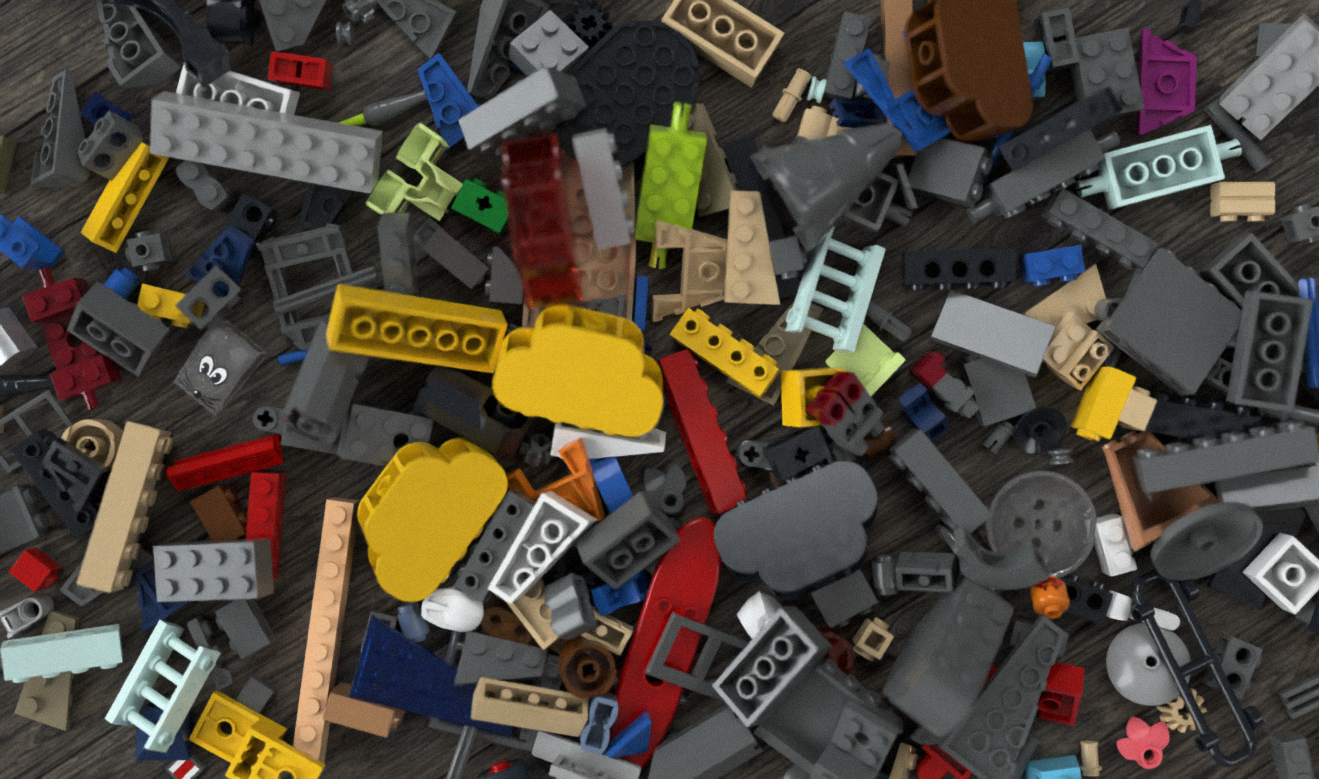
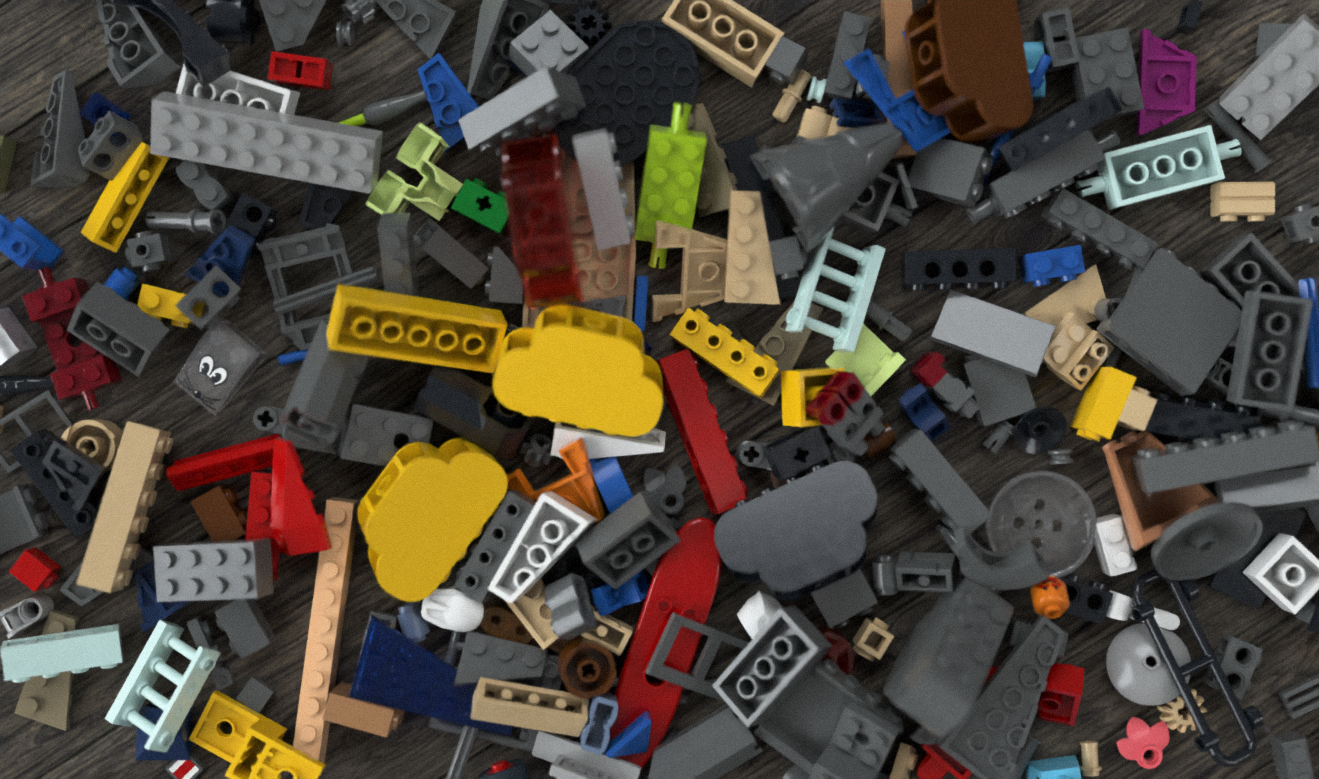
(195, 221): none -> dark grey pin
(292, 515): none -> red wedge
(786, 61): none -> dark grey brick

